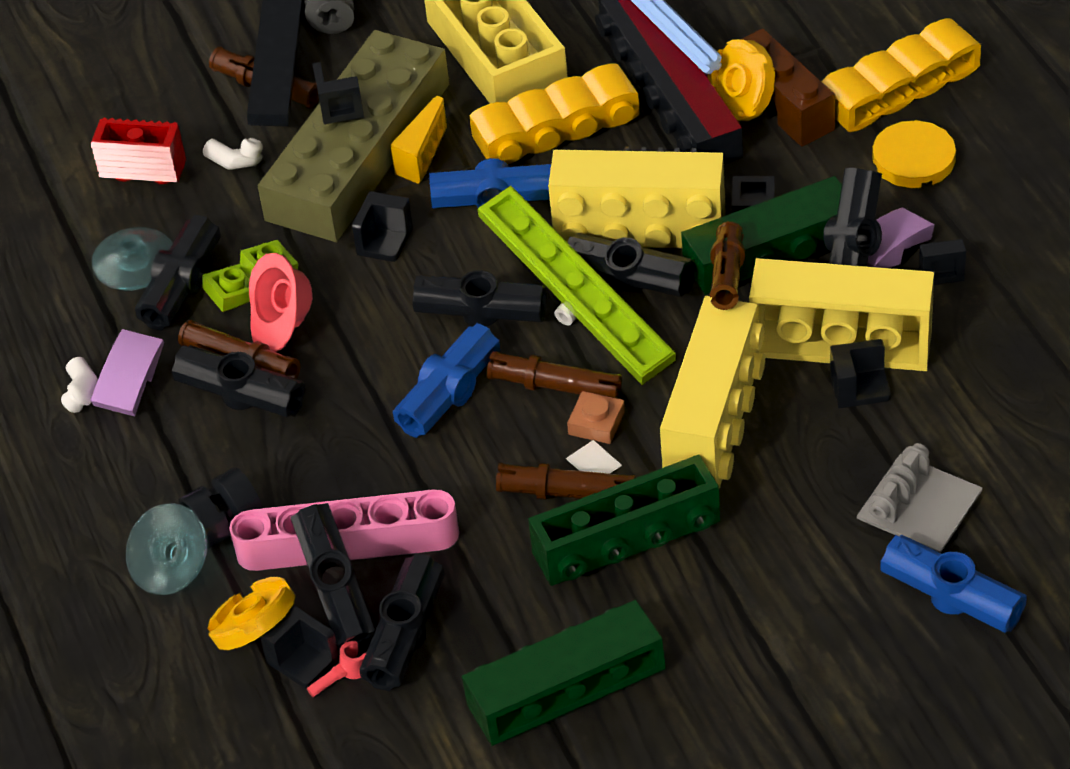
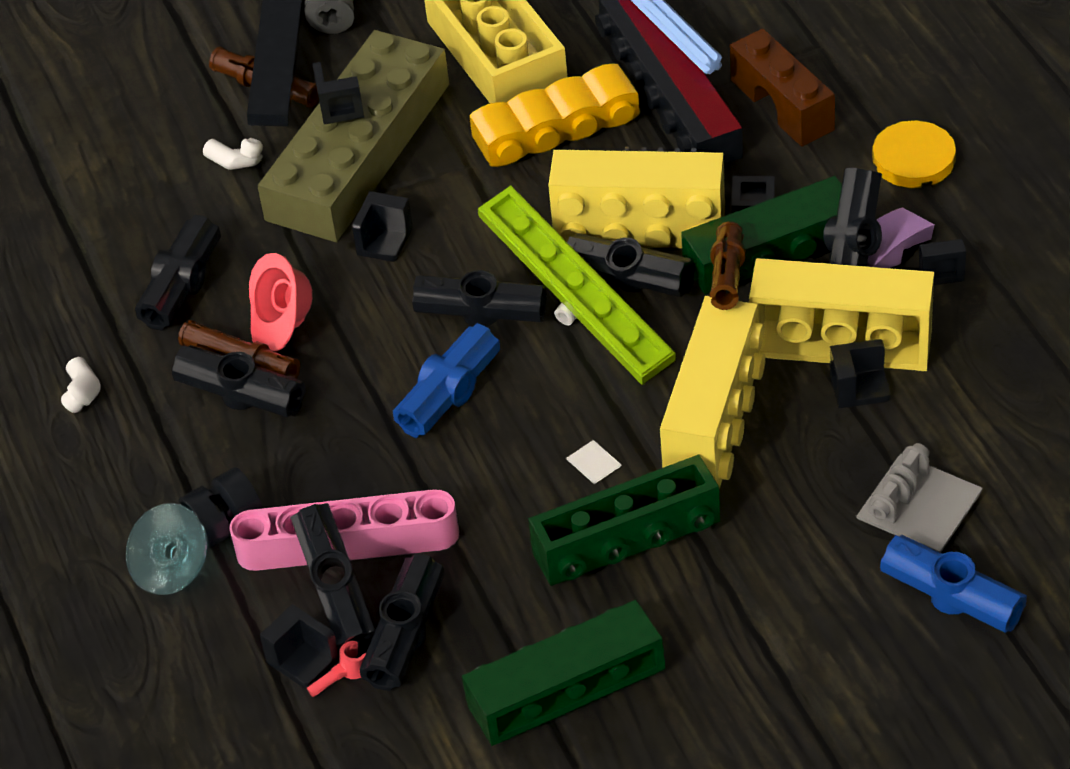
(126, 372): lavender slope -> none
(127, 257): clear light blue dish -> none
(138, 150): brick -> none
(231, 284): lime slope -> none
(248, 618): yellow tile -> none
(419, 141): yellow slope -> none
(486, 182): blue piece -> none
(554, 482): reddish brown pin -> none
(559, 377): reddish brown pin -> none
(596, 417): nougat plate -> none
(744, 78): yellow tile -> none
(904, 72): yellow brick -> none

